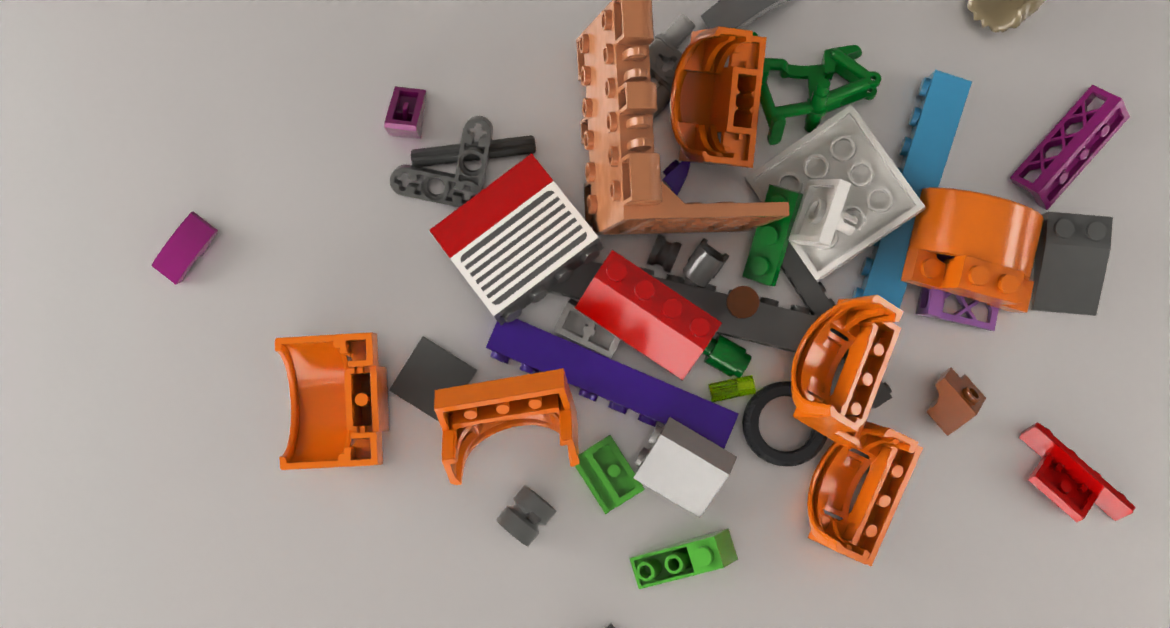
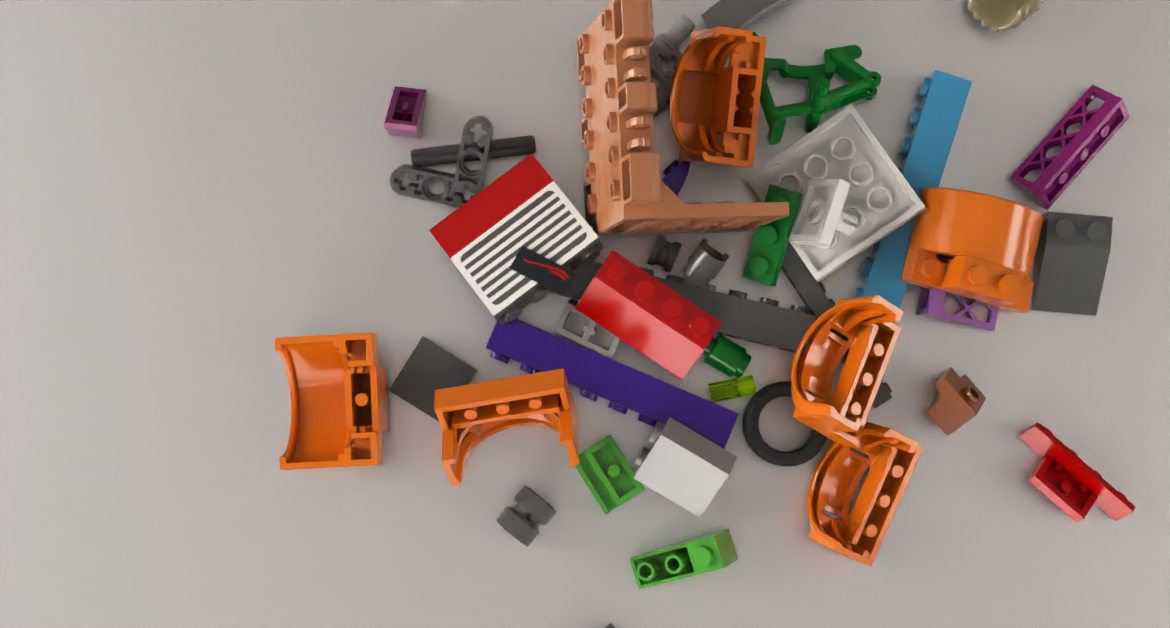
(184, 247): magenta slope -> none
(542, 271): none -> black sticker
(742, 302): reddish brown tile -> none

